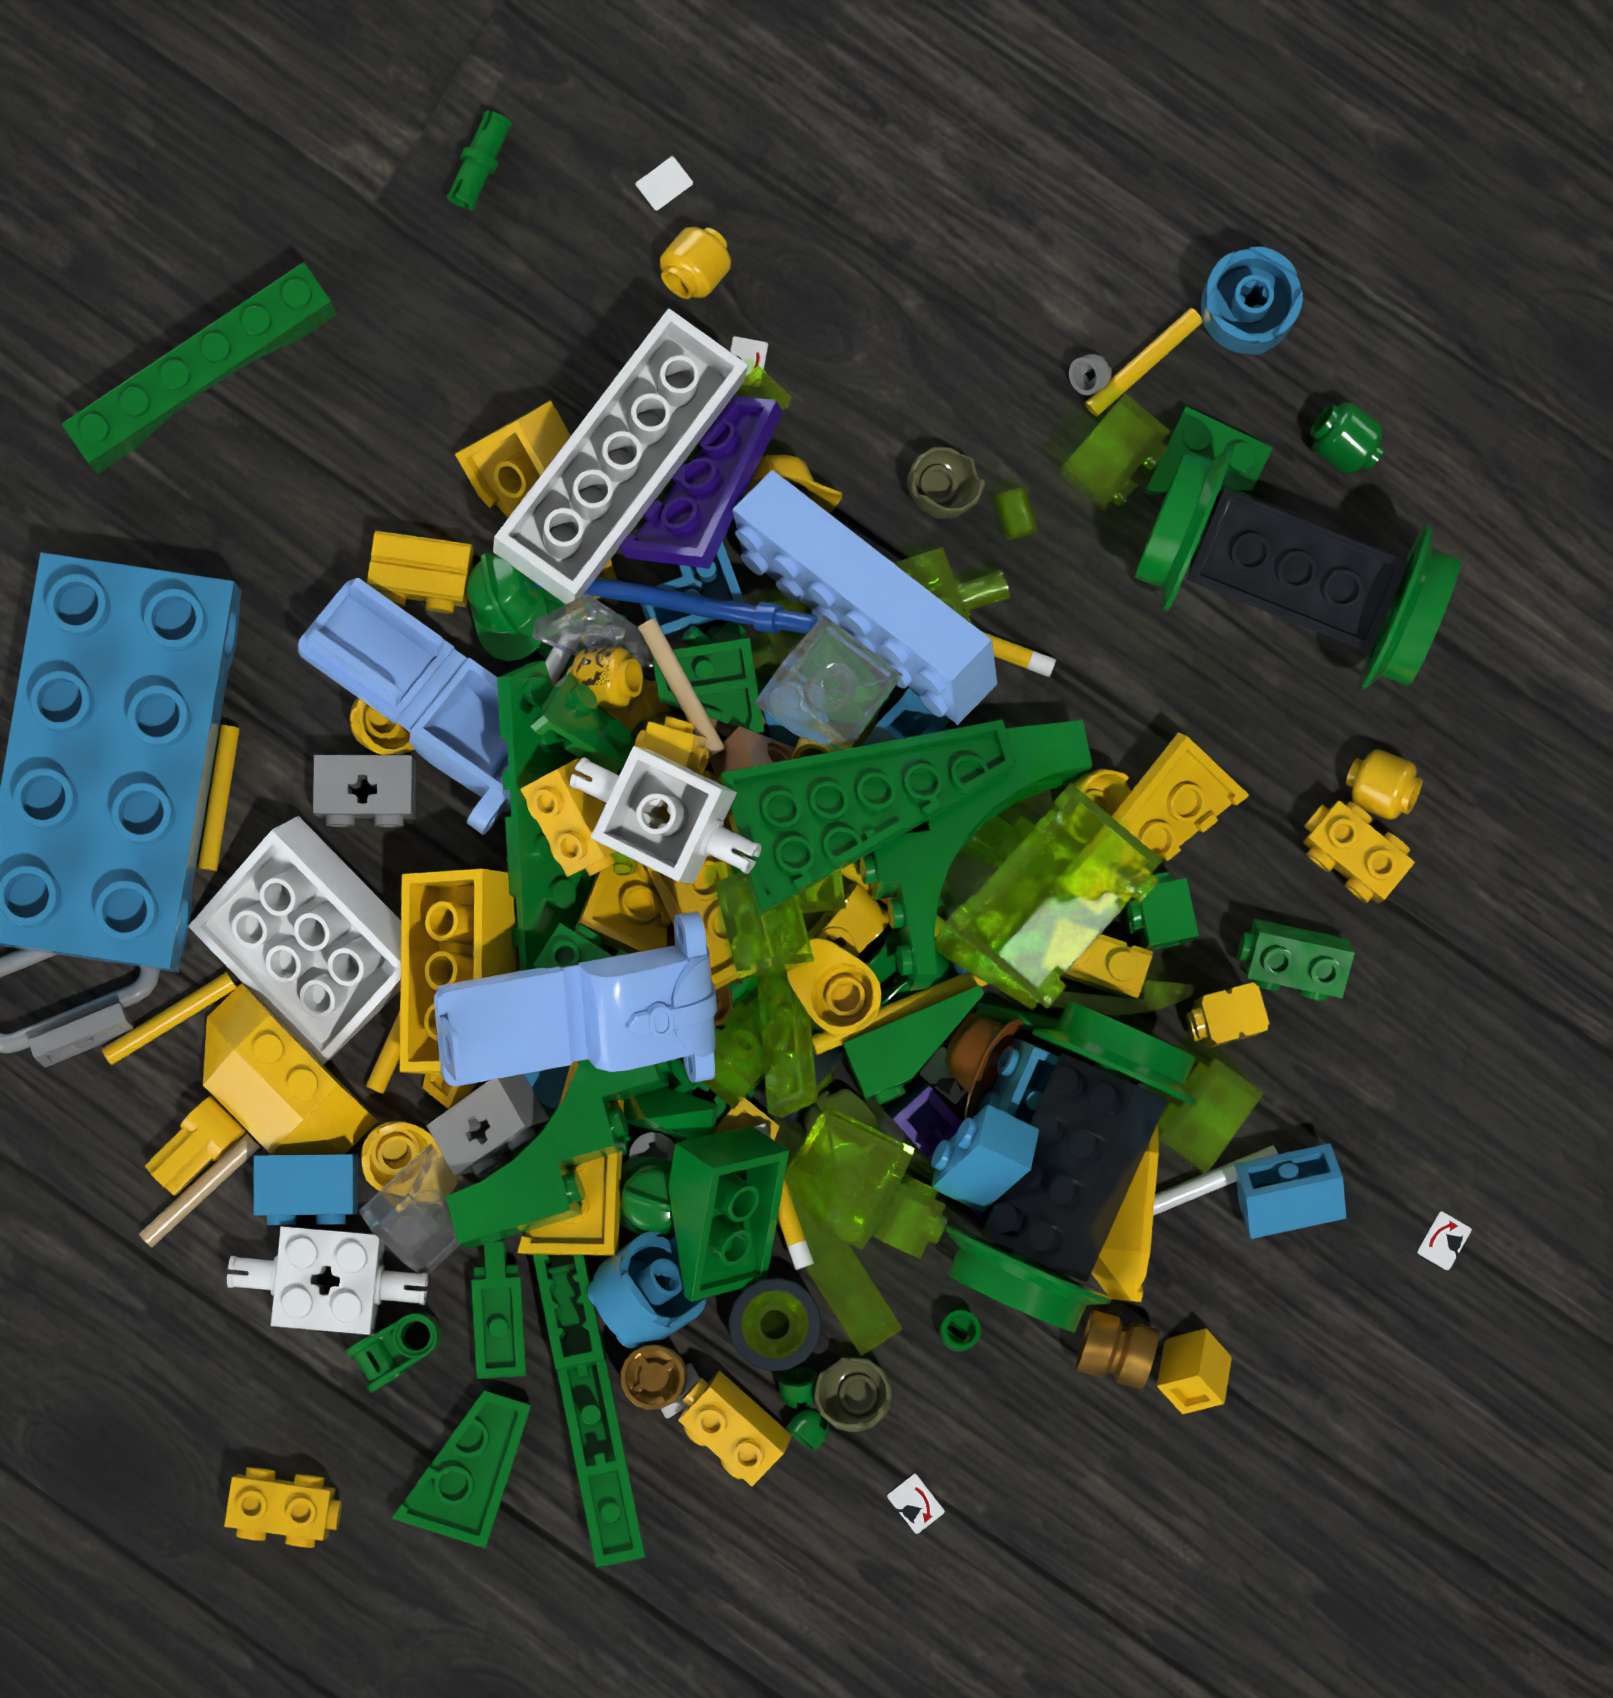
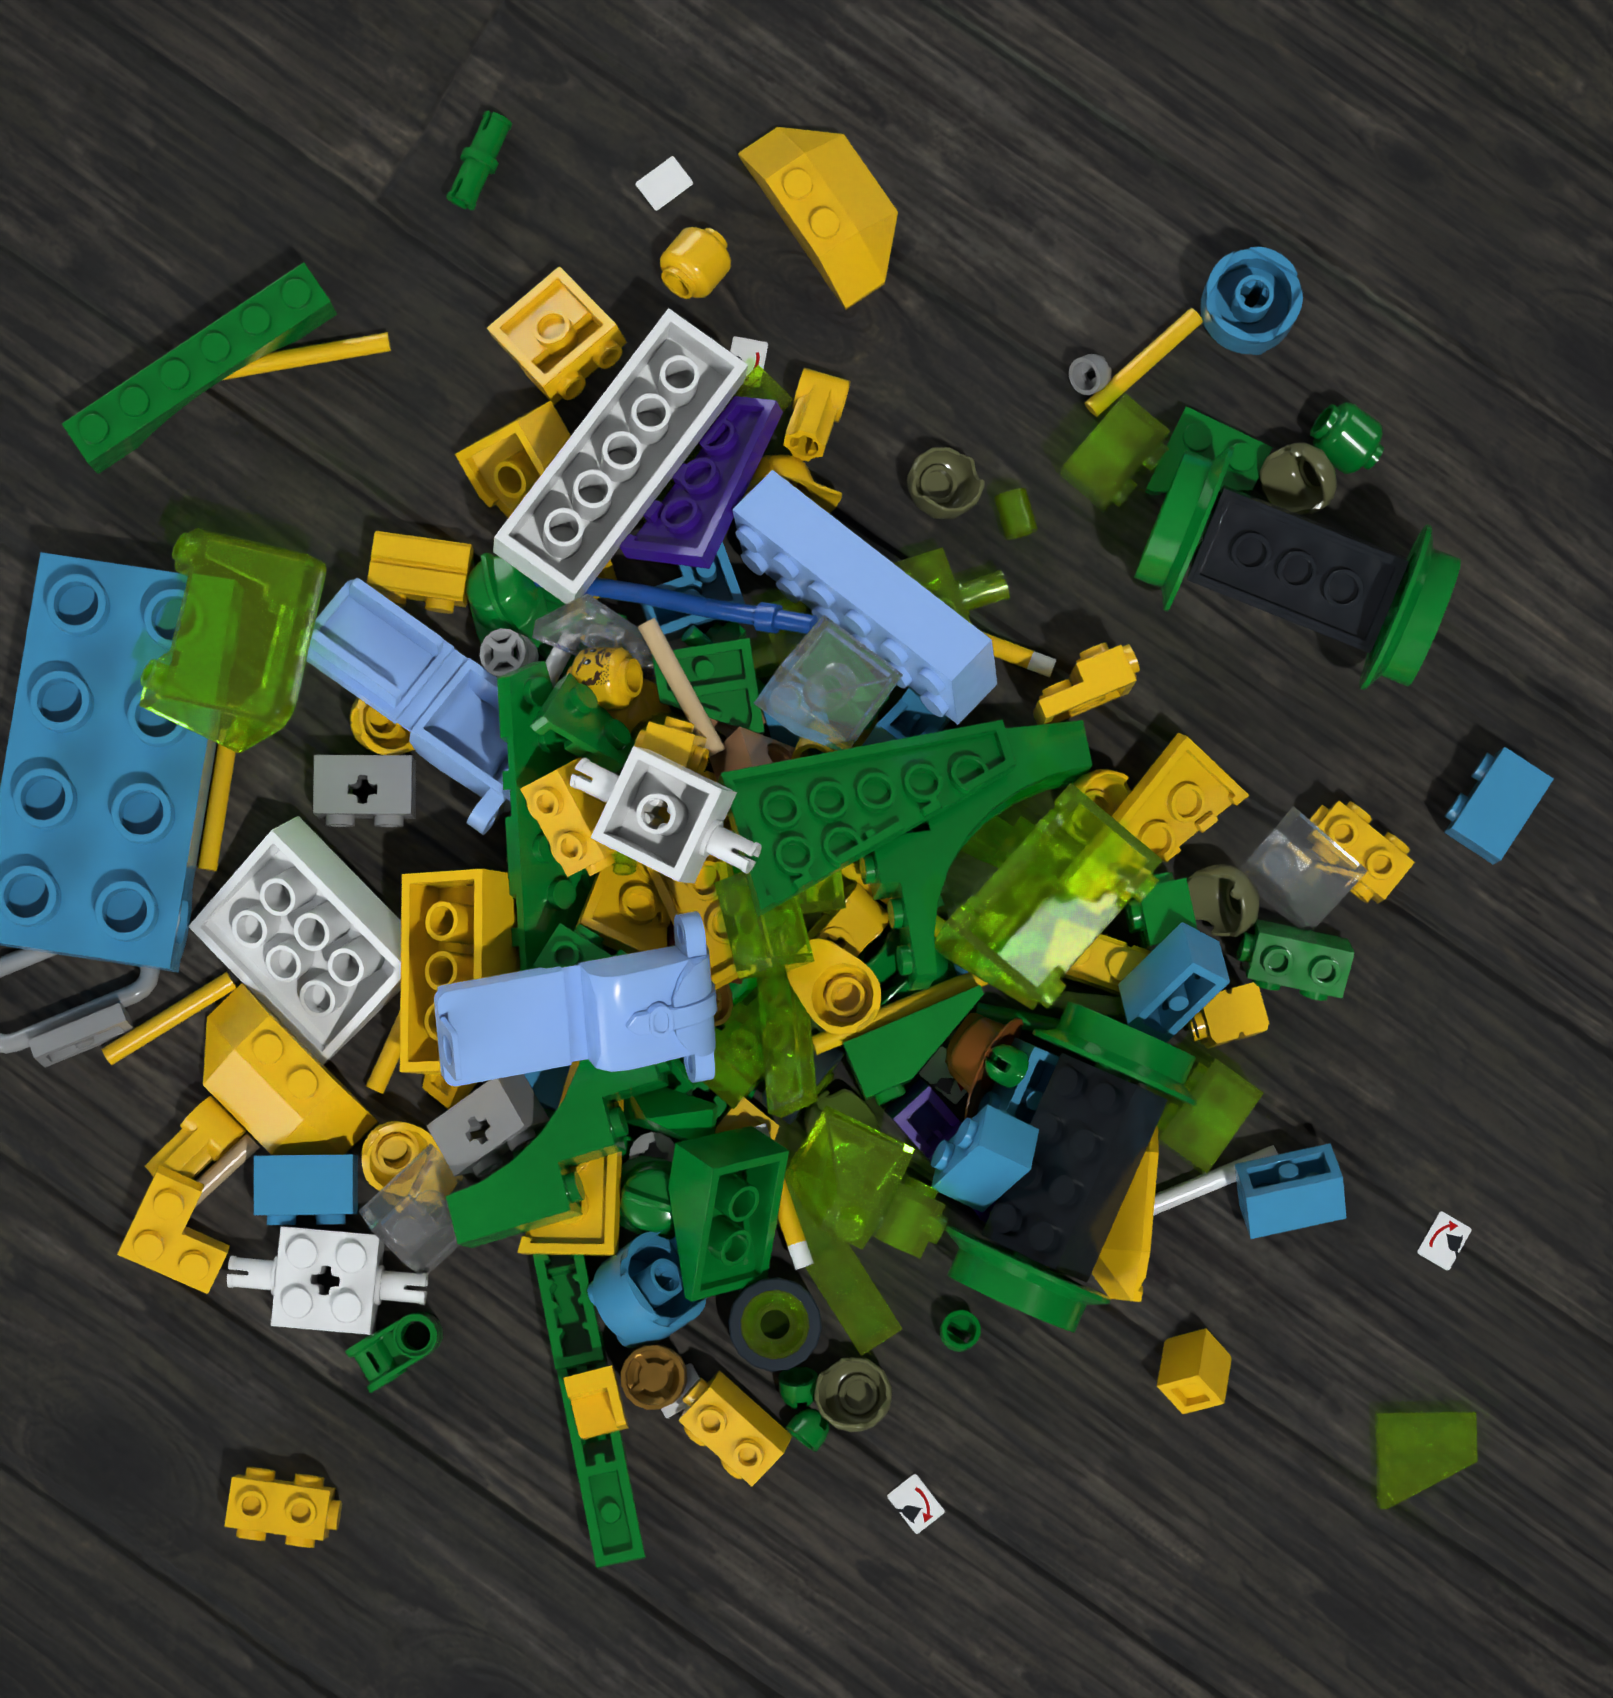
(162, 1240): none -> yellow plate
(236, 638): none -> clear neon green windscreen
(316, 354): none -> yellow bar
(470, 1474): green wing -> none
(498, 651): none -> light grey wheel
(498, 1316): green hinge -> none
(558, 336): none -> yellow plate
(596, 1402): none -> yellow panel
(816, 408): none -> yellow piece
(828, 206): none -> yellow wedge
(1016, 1067): none -> green hinge
(1096, 680): none -> yellow plate
(1117, 1349): pearl gold wheel -> none
(1173, 982): none -> dark azure brick
(1224, 899): none -> olive hair
(1299, 478): none -> olive hair
(1301, 871): none -> clear slope
(1384, 784): yellow head -> none
(1420, 1451): none -> clear neon green wing
(1497, 804): none -> dark azure brick

